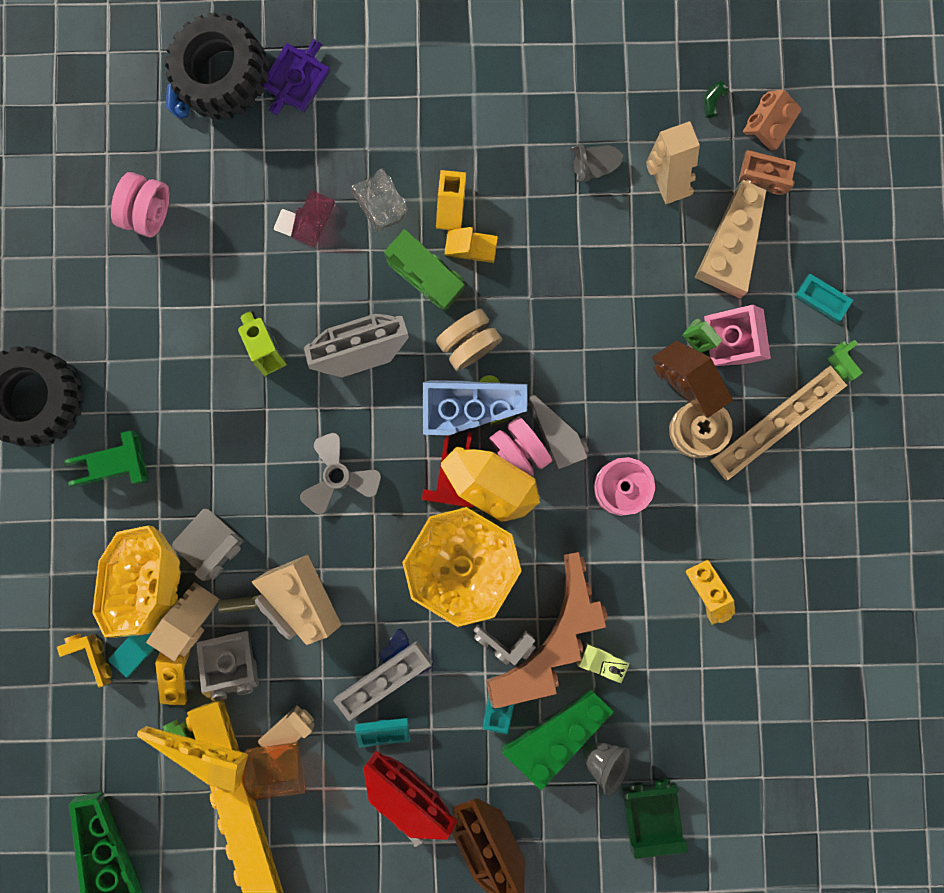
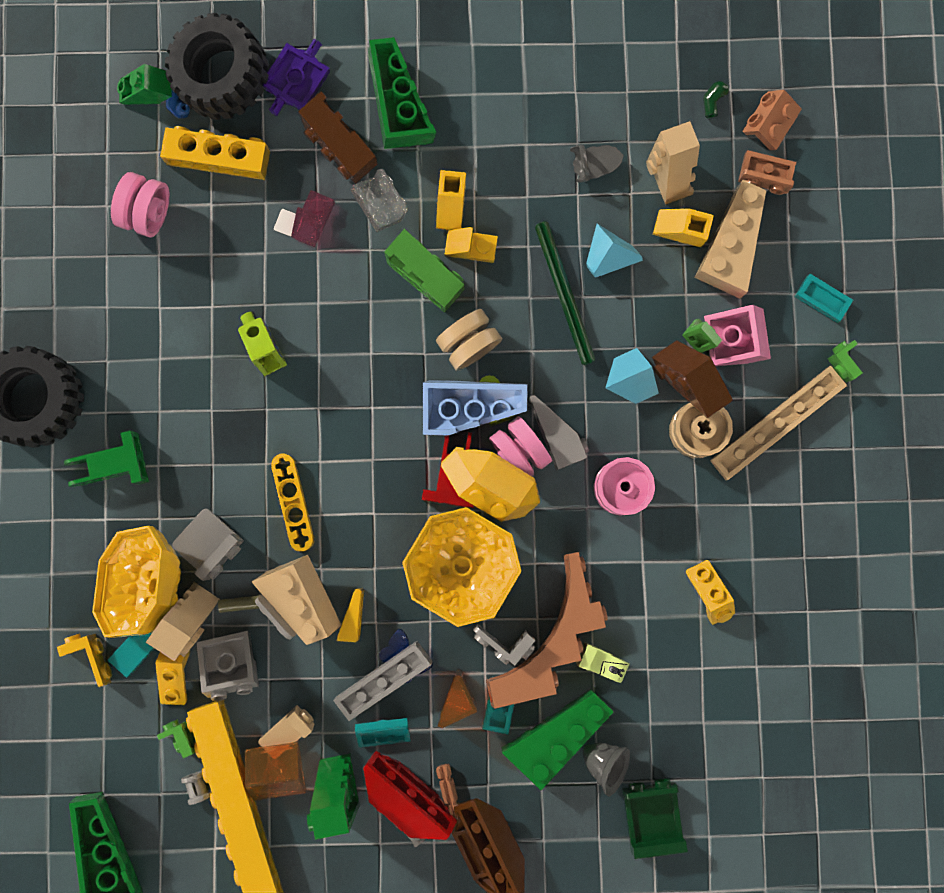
(144, 86): none -> green slope
(195, 787): none -> light grey bush
(207, 761): yellow wedge -> none
(252, 165): none -> yellow brick
(296, 501): none -> yellow beam
(319, 495): light grey piece -> none
(334, 798): none -> green wedge
(336, 139): none -> reddish brown wedge
(351, 625): none -> yellow slope
(357, 345): light grey wedge -> none
(399, 107): none -> green wedge
(447, 787): none -> nougat axle
(459, 701): none -> clear orange slope
(565, 293): none -> dark green axle
(609, 253): none -> medium azure slope
(632, 377): none -> medium azure slope
(683, 226): none -> yellow slope

